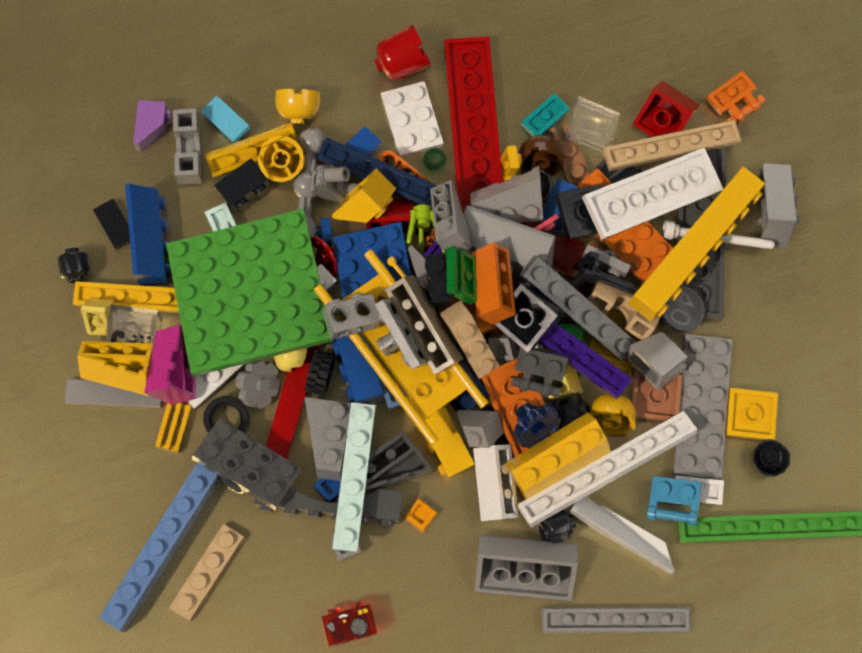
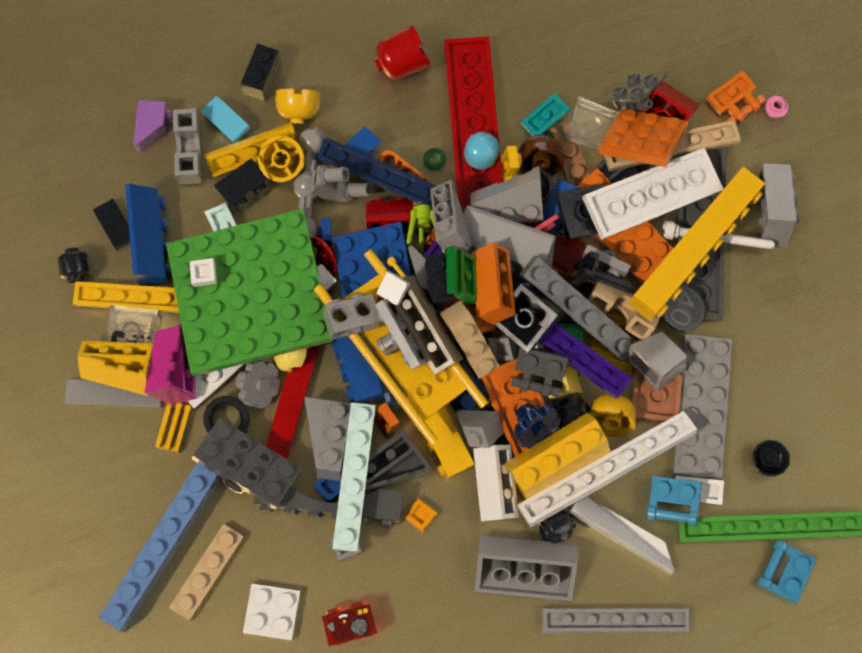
(96, 315): light yellow slope -> none
(203, 272): none -> white plate
(260, 72): none -> black brick
(271, 612): none -> white plate
(320, 373): black tyre -> none
(366, 199): yellow slope -> none
(386, 420): none -> orange plate
(393, 288): none -> white tile
(411, 119): white plate -> none
(481, 150): none -> medium azure hair
(635, 90): none -> dark grey hinge
(643, 137): none -> orange plate
(751, 414): yellow plate -> none
(774, 112): none -> bright pink plate
(793, 575): none -> dark azure plate

